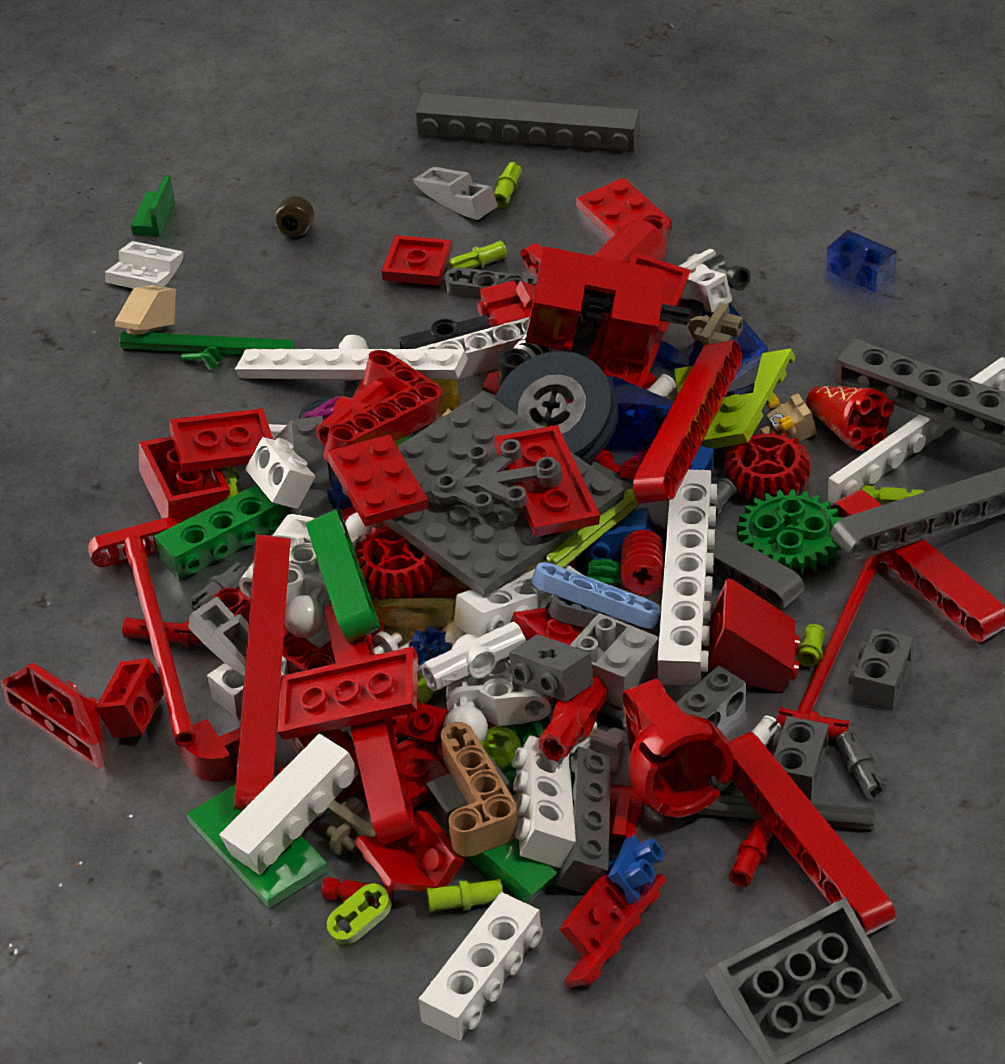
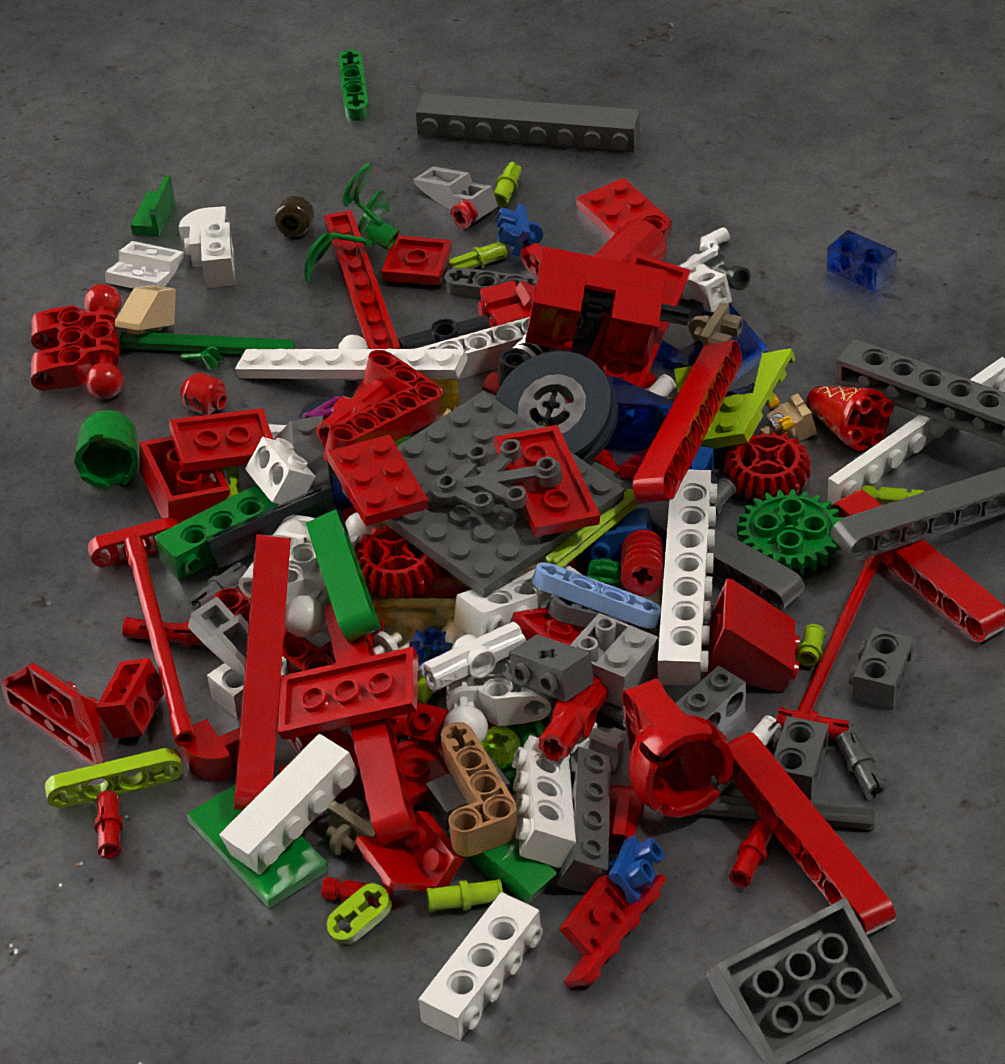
(79, 345): none -> red connector
(107, 449): none -> green cylinder
(108, 825): none -> red pin
(113, 774): none -> lime beam
(191, 230): none -> white brick
(203, 394): none -> red head
(217, 255): none -> white brick
(239, 539): none -> black fence
(353, 84): none -> green beam
(361, 283): none -> red plate
(370, 223): none -> green plant
(464, 214): none -> red bush
(516, 229): none -> blue hips
(714, 239): none -> white arm

